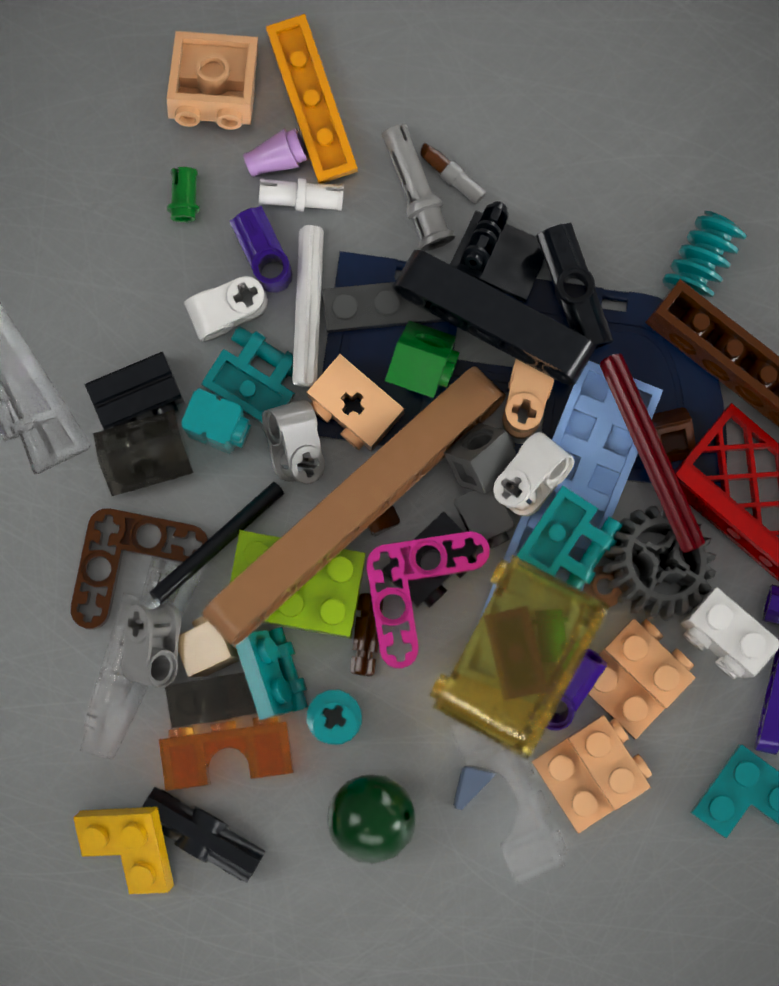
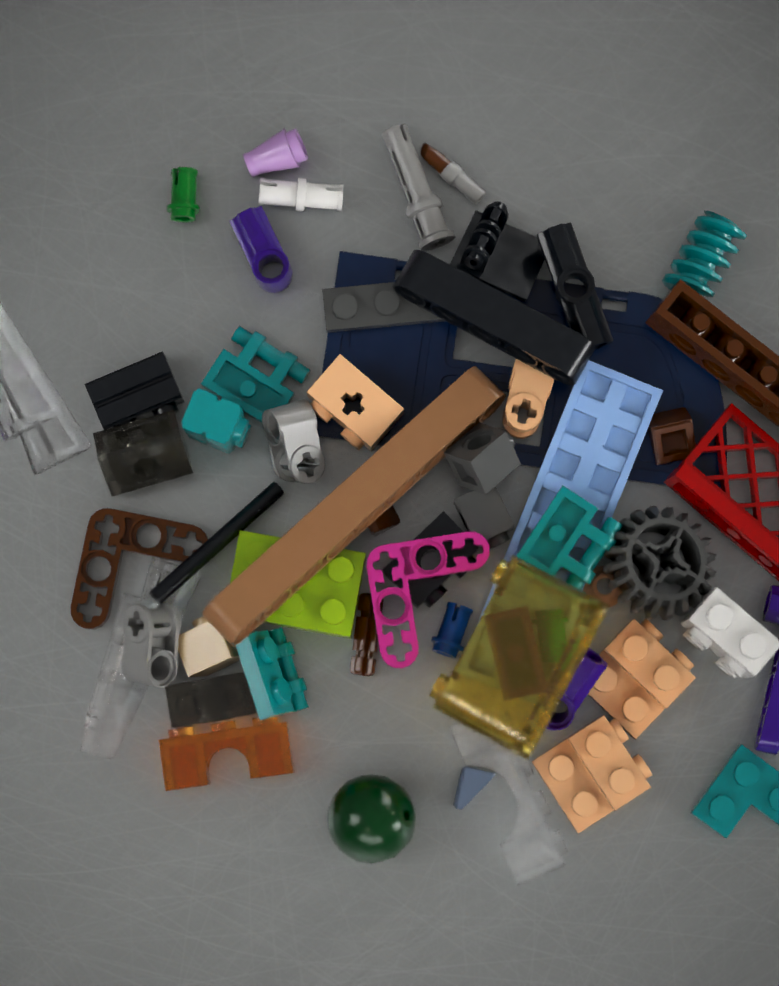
(133, 835): yellow plate -> none
(205, 836): black piece -> none
(212, 79): light nougat plate -> none
(219, 309): white piece -> none
(308, 306): white axle -> none
(311, 99): light orange plate -> none
(331, 700): teal piece -> none
(423, 359): green brick -> none
(452, 630): none -> blue pin
(535, 471): white piece -> none
(652, 453): dark red axle -> none

